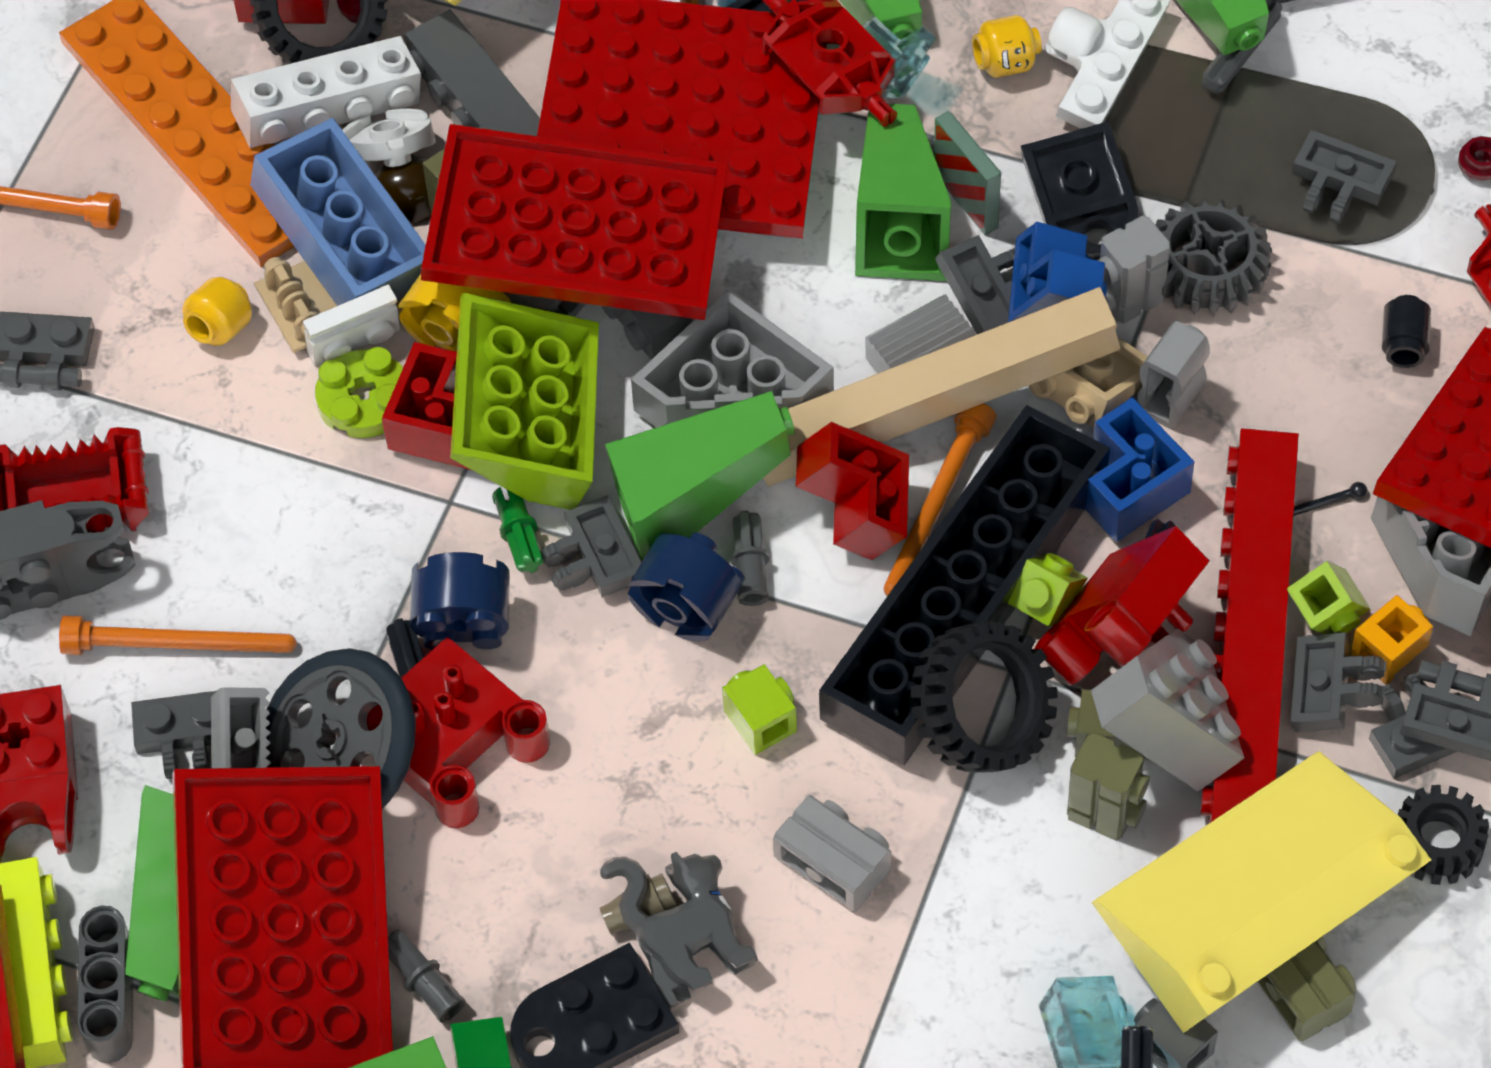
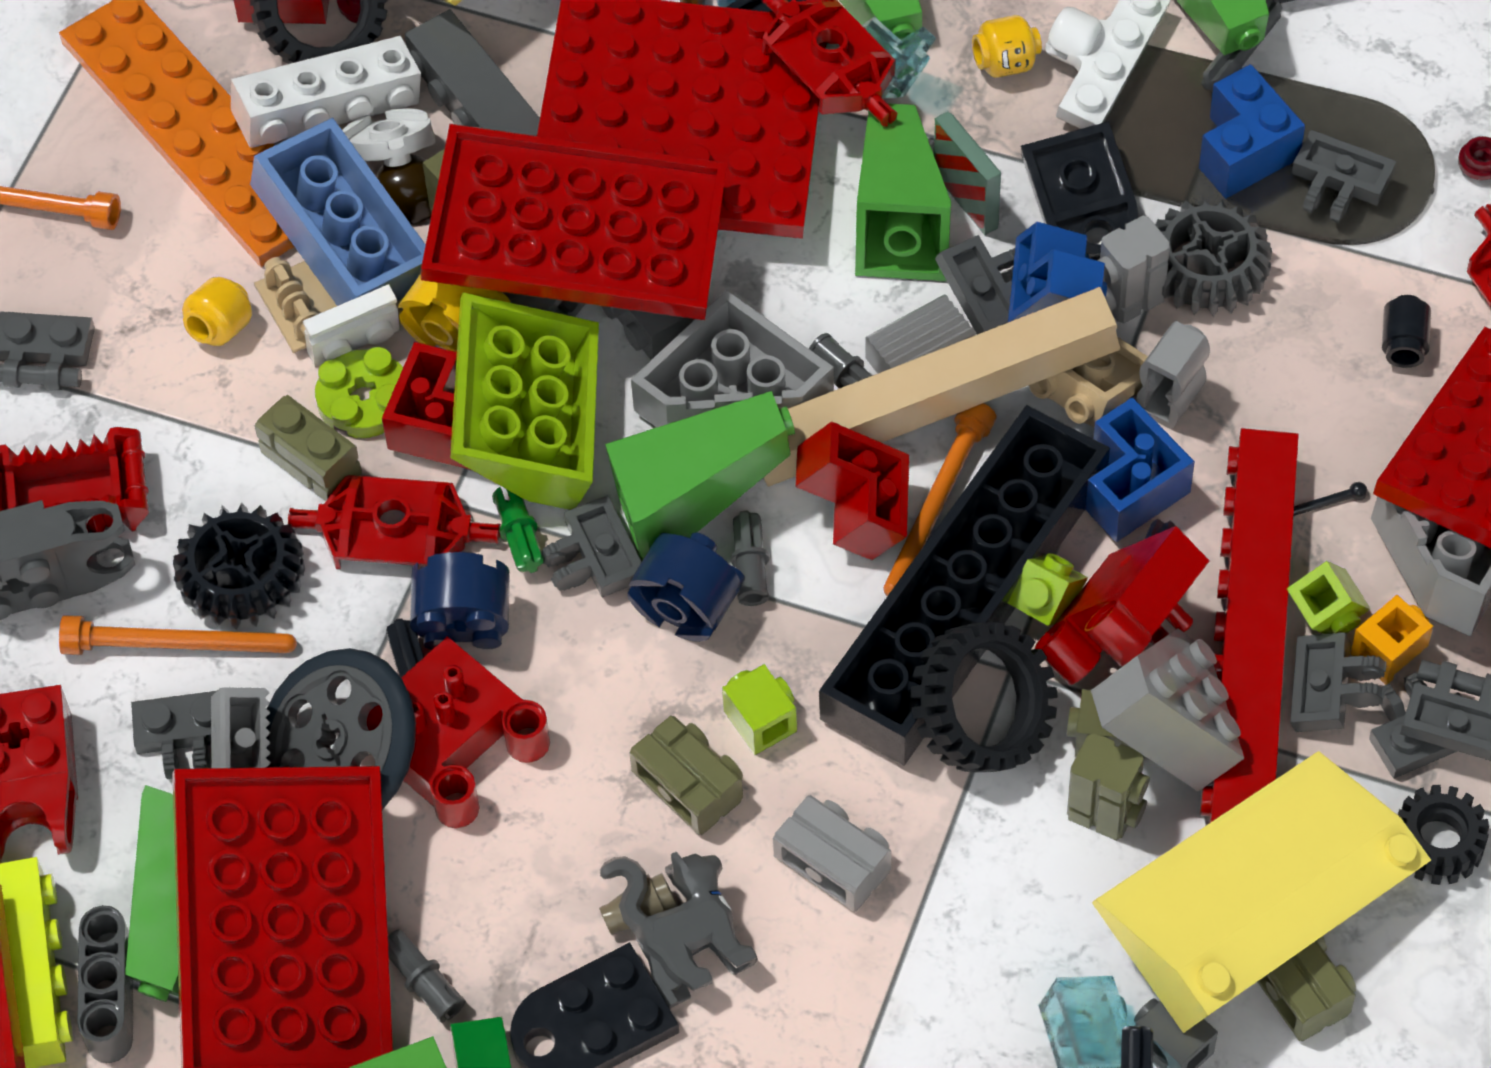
(251, 543): none -> black gear
(306, 447): none -> olive brick
(431, 523): none -> red plate
(687, 773): none -> olive brick
(847, 368): none -> dark grey axle
(1252, 134): none -> blue brick

